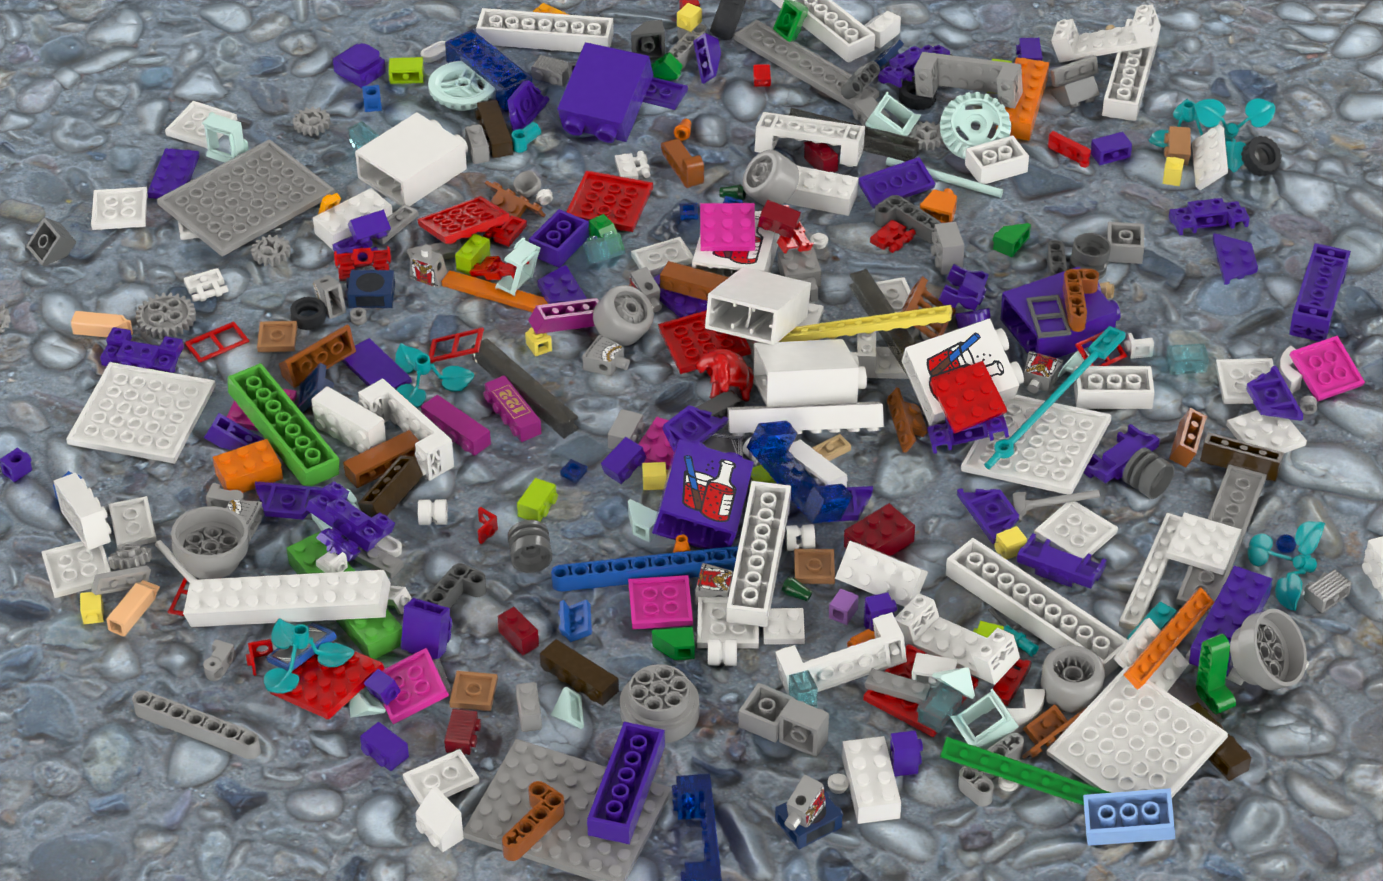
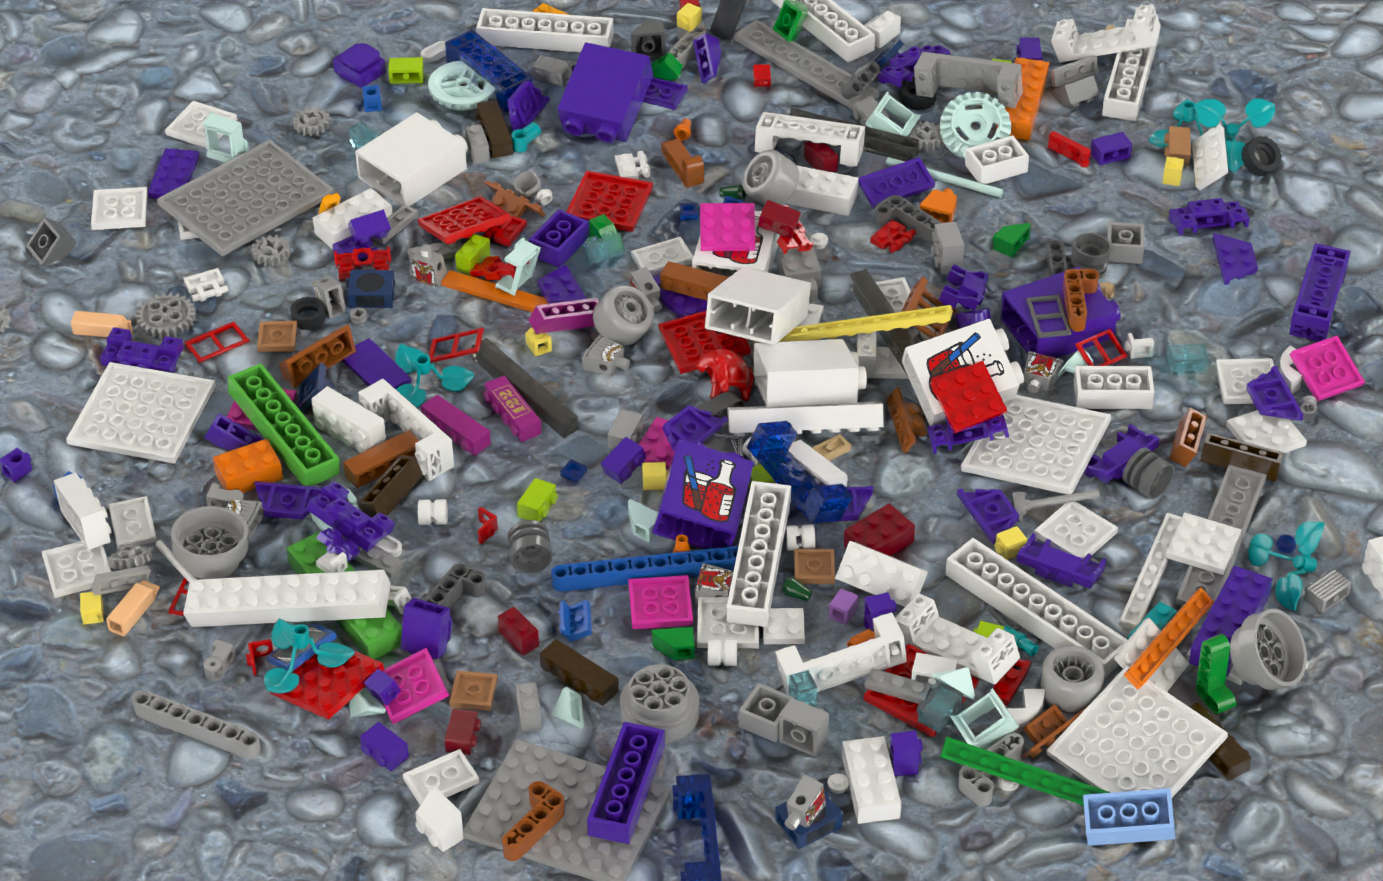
(1099, 348): teal bar -> none

